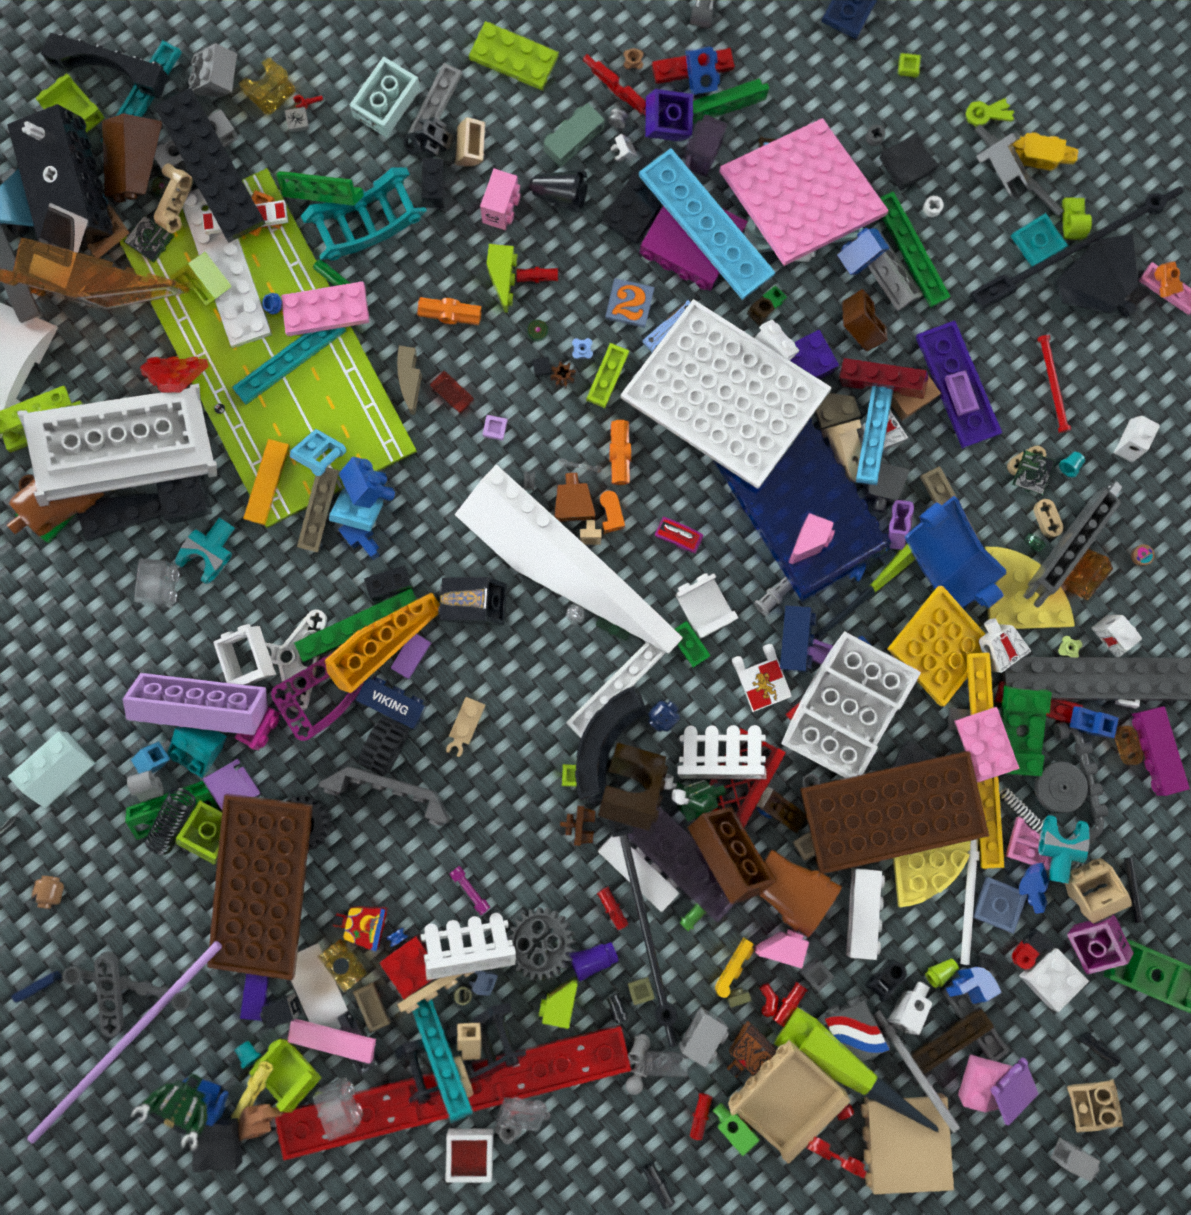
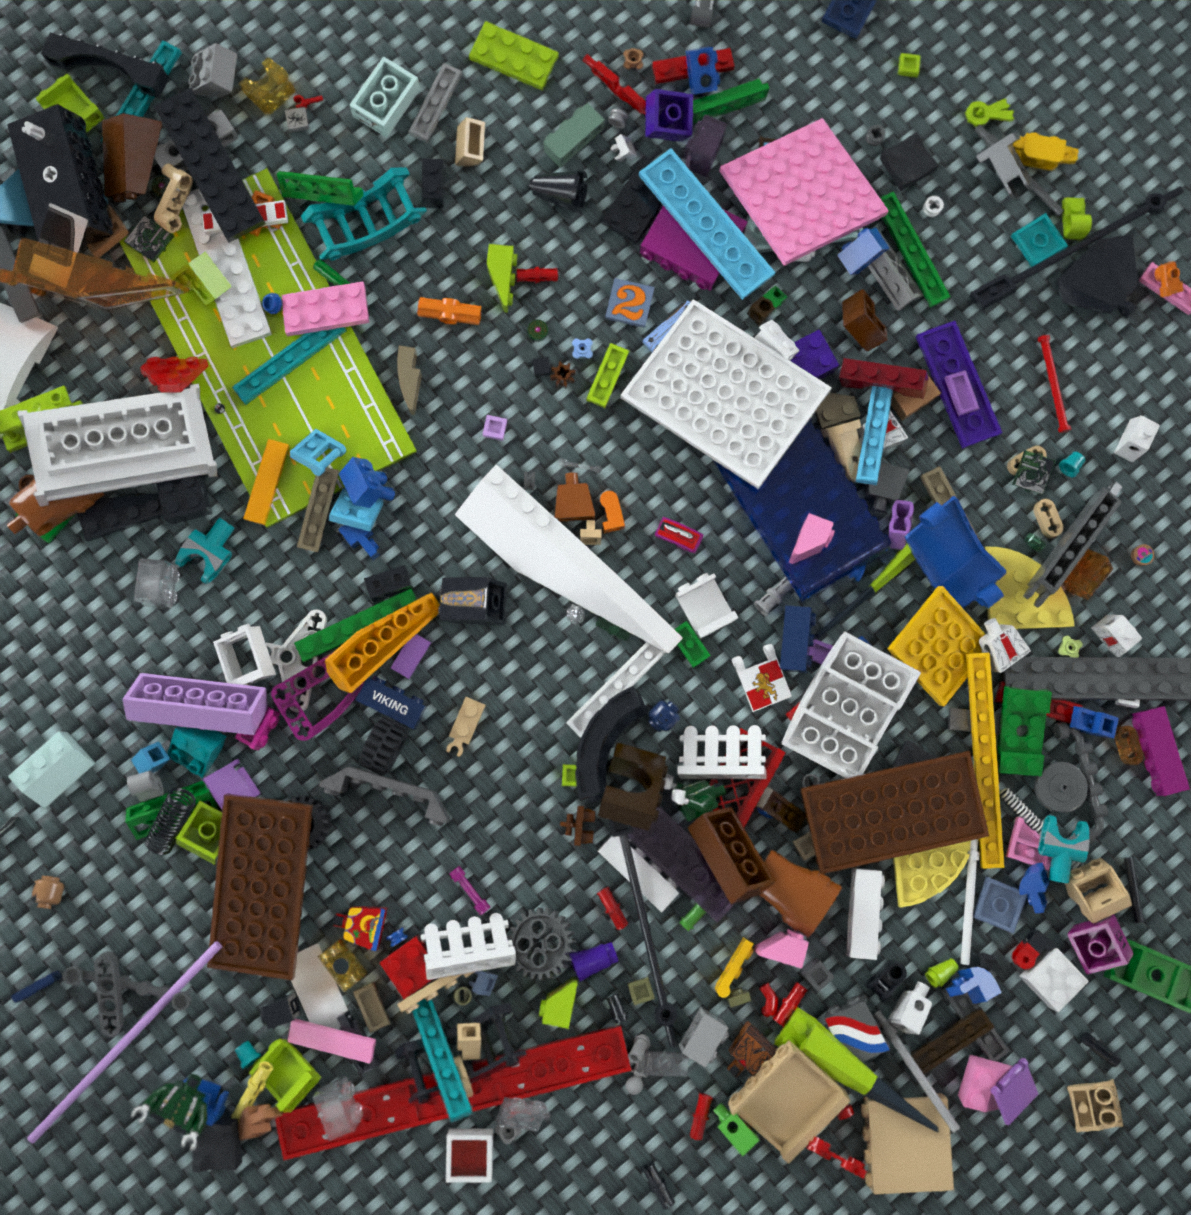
(254, 996): dark purple tile -> none
(422, 138): black piece -> none
(452, 392): clear red tile -> none
(500, 199): bright pink brick -> none
(620, 452): orange piece -> none
(988, 744): bright pink plate -> none
(1075, 1159): light grey brick -> none

